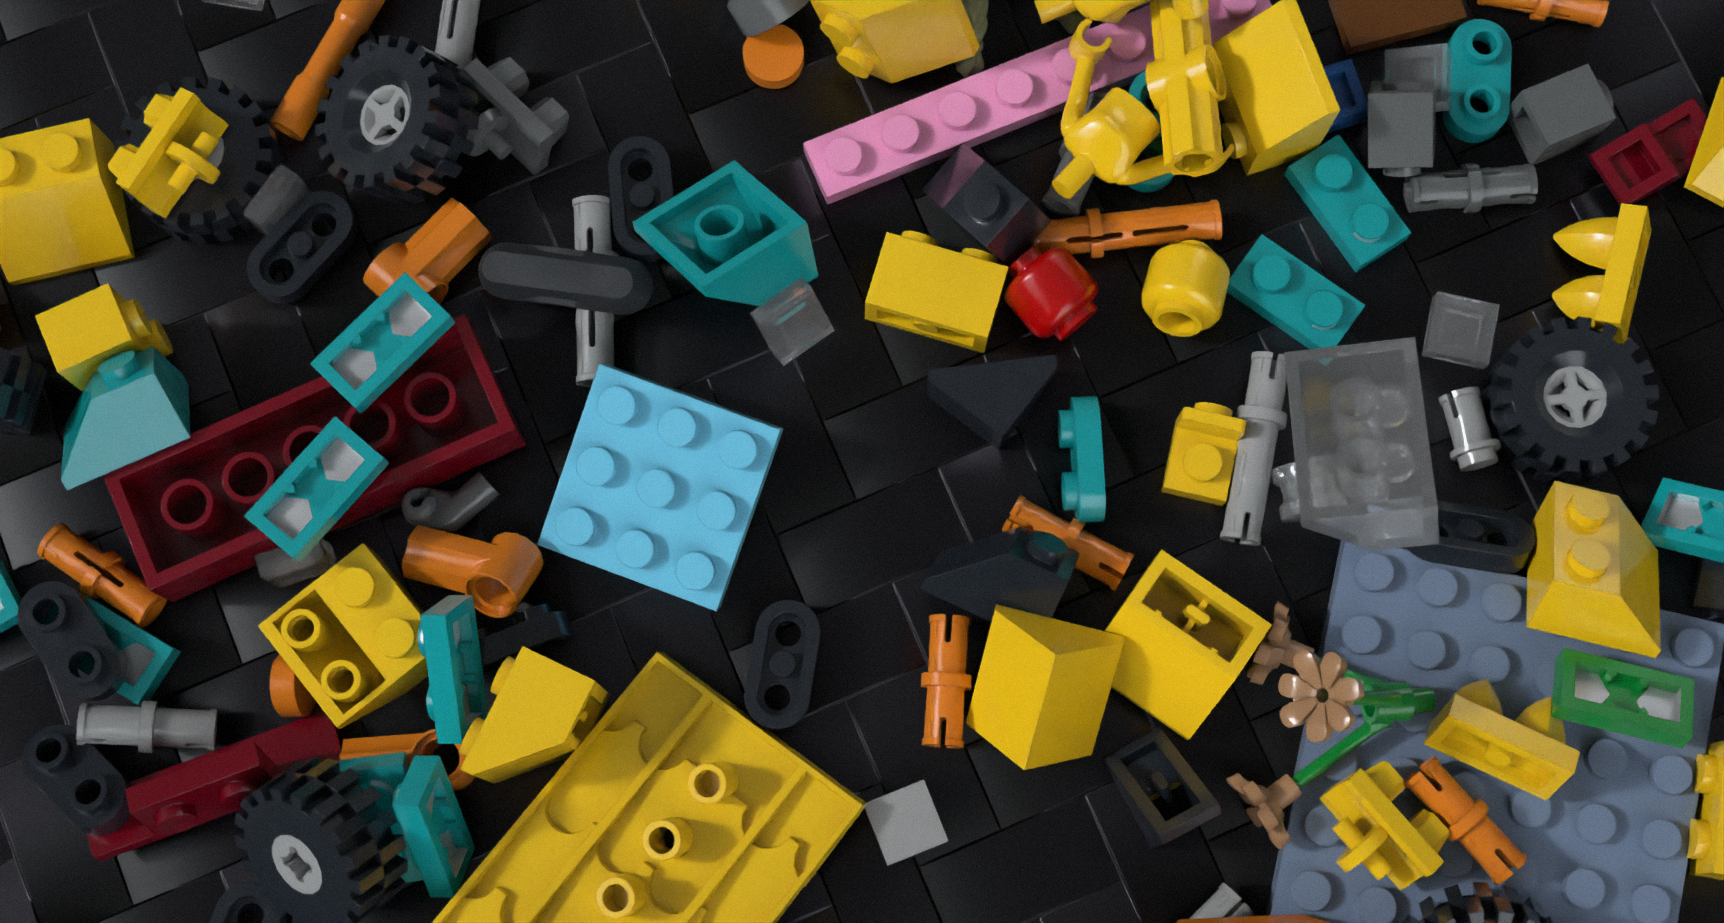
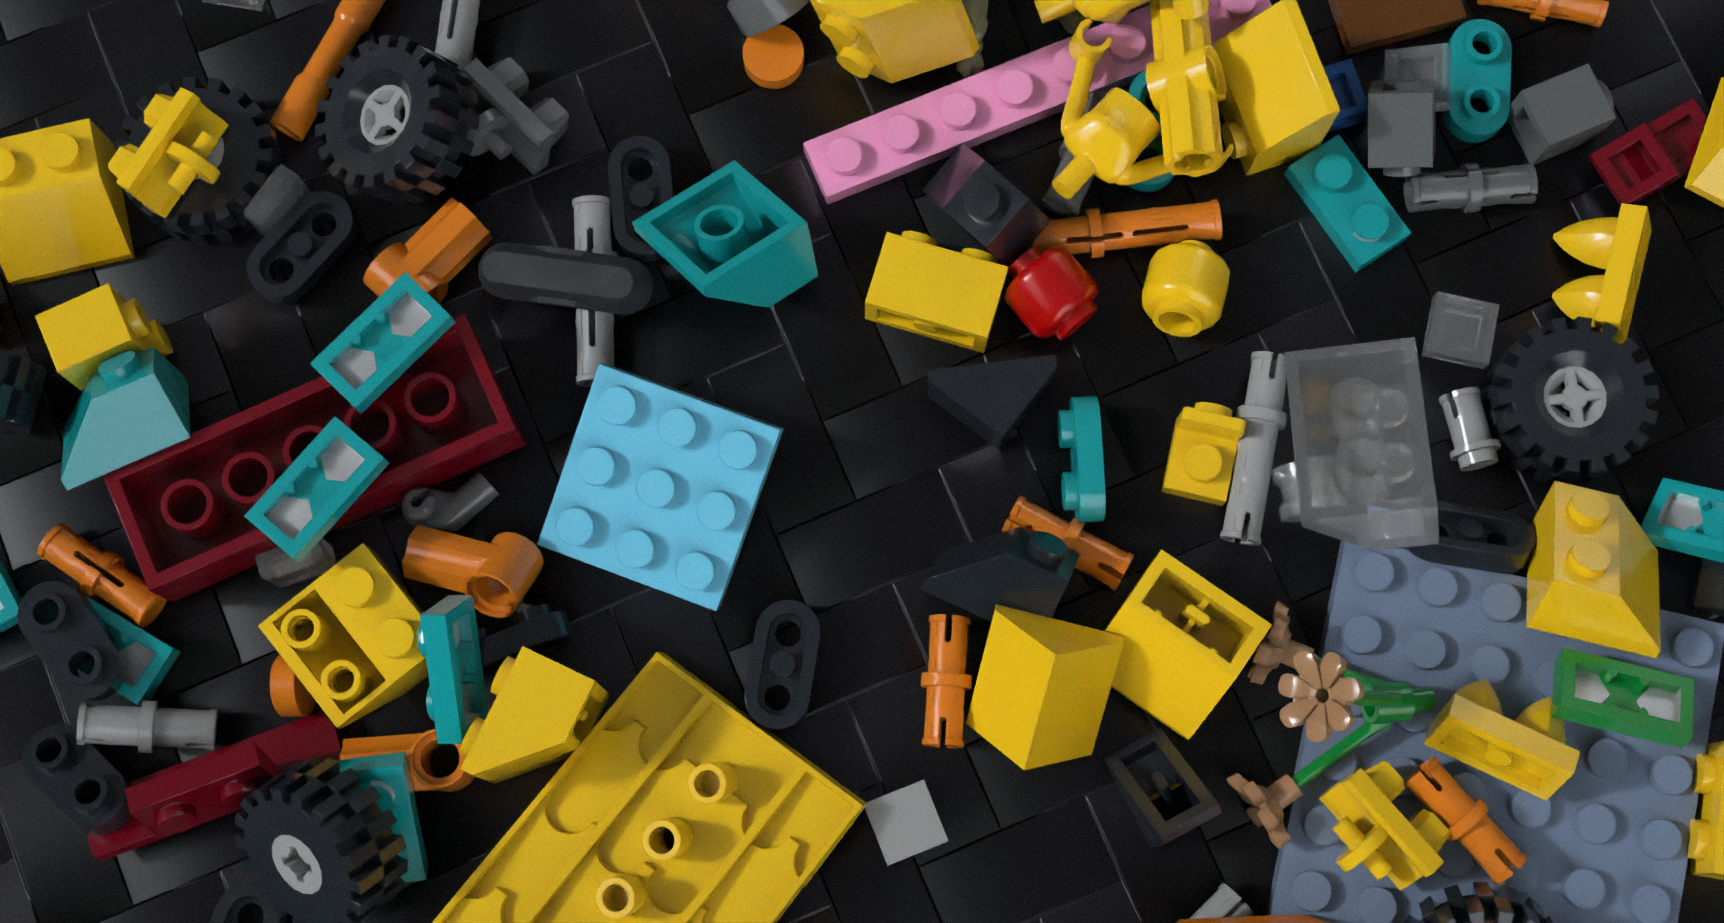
(433, 826): teal piece -> none
(792, 321): clear tile -> none
(1293, 296): teal piece -> none

